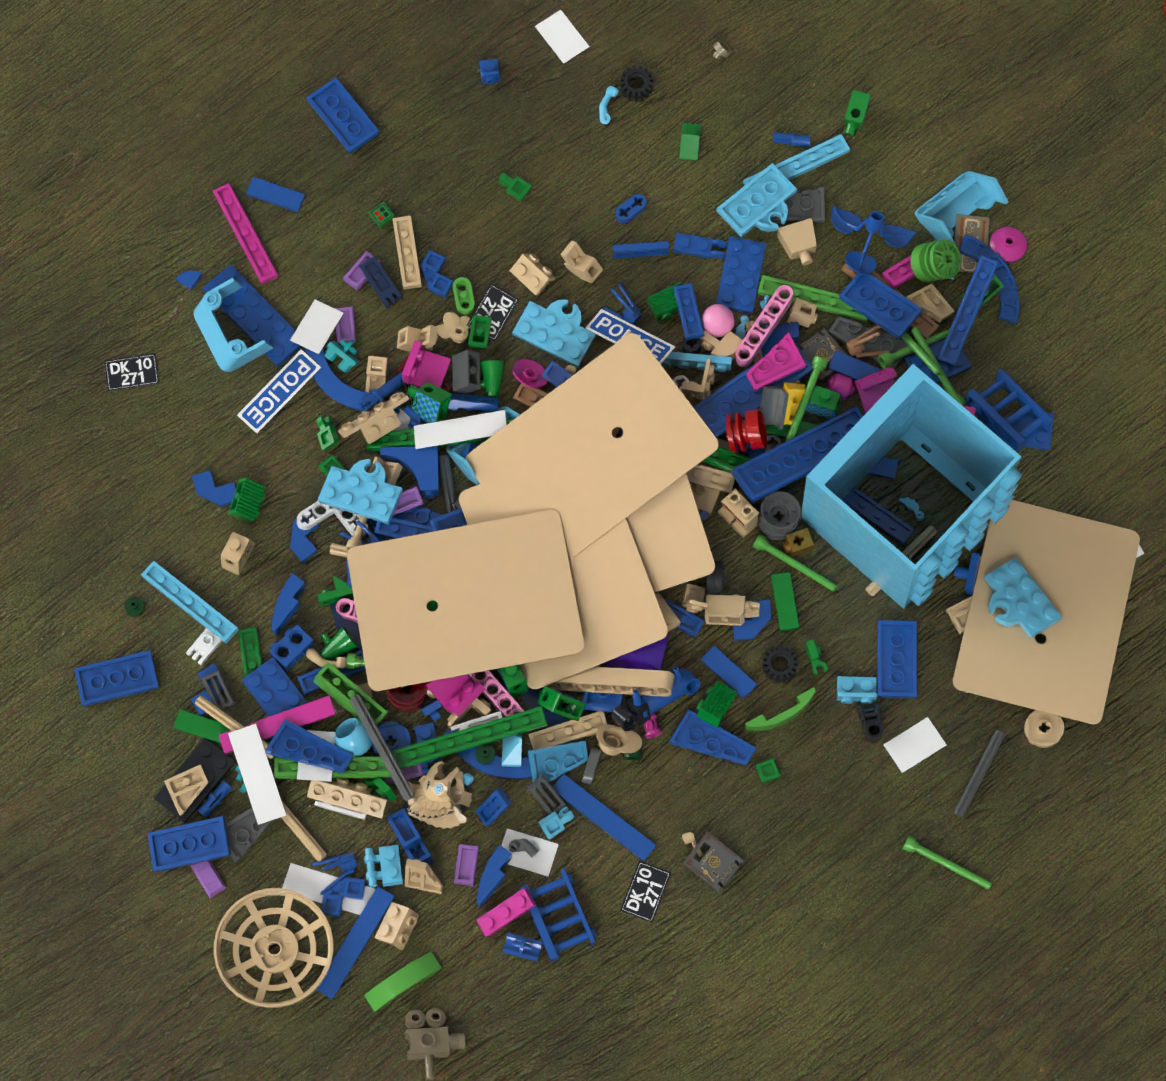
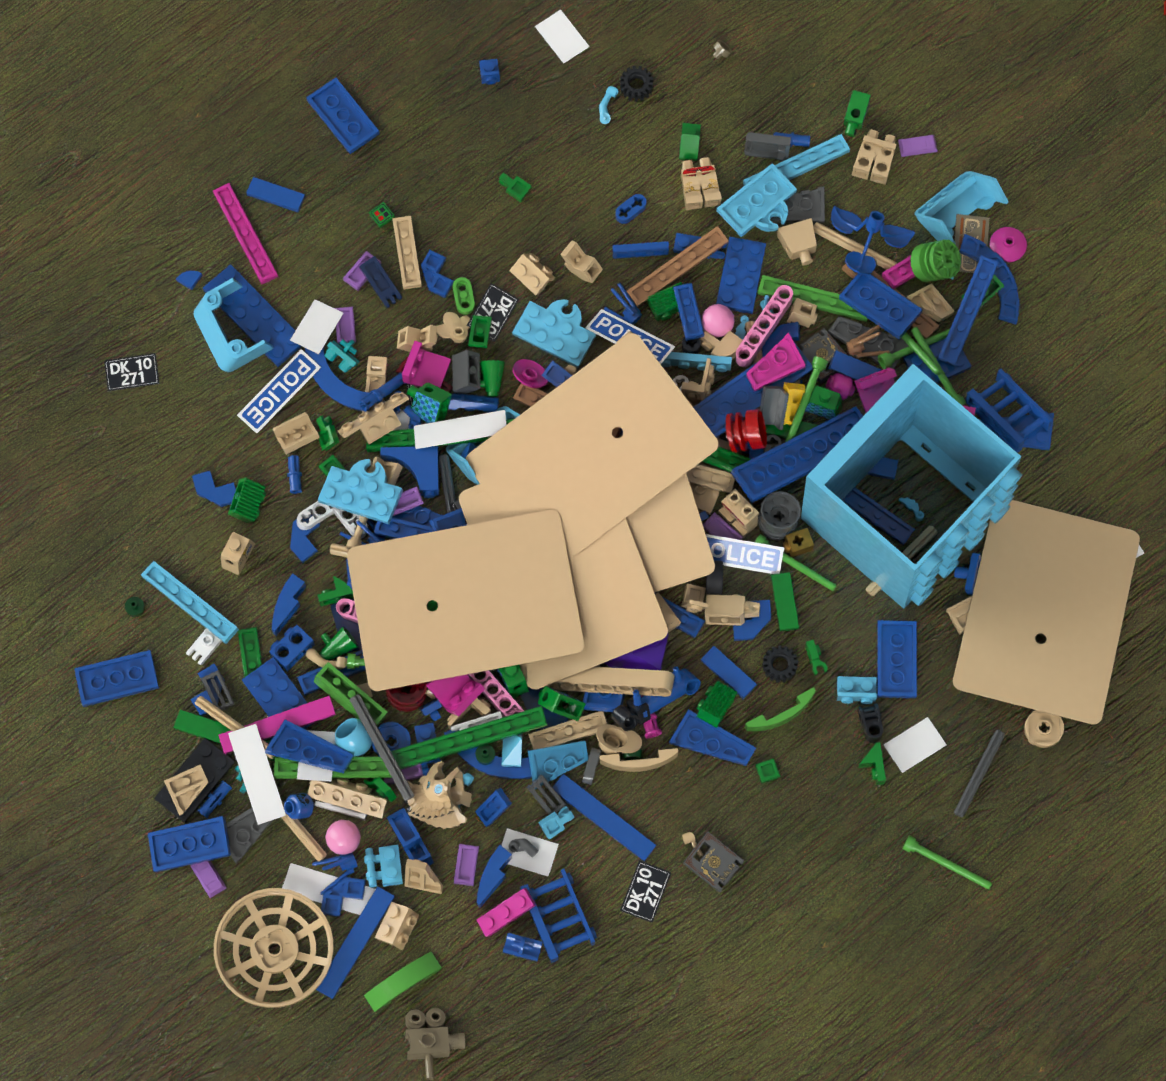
(294, 474): none -> blue axle
(295, 433): none -> tan bracket
(299, 806): none -> blue head
(343, 837): none -> bright pink piece
(613, 761): none -> tan slope
(678, 266): none -> medium nougat plate
(700, 178): none -> tan hips
(718, 527): none -> medium lavender tile
(746, 554): none -> sticker
(767, 146): none -> dark grey container
(851, 245): none -> tan axle
(875, 759): none -> green slope
(878, 151): none -> tan hips
(917, 145): none -> medium lavender tile
(1020, 599): medium azure plate -> none

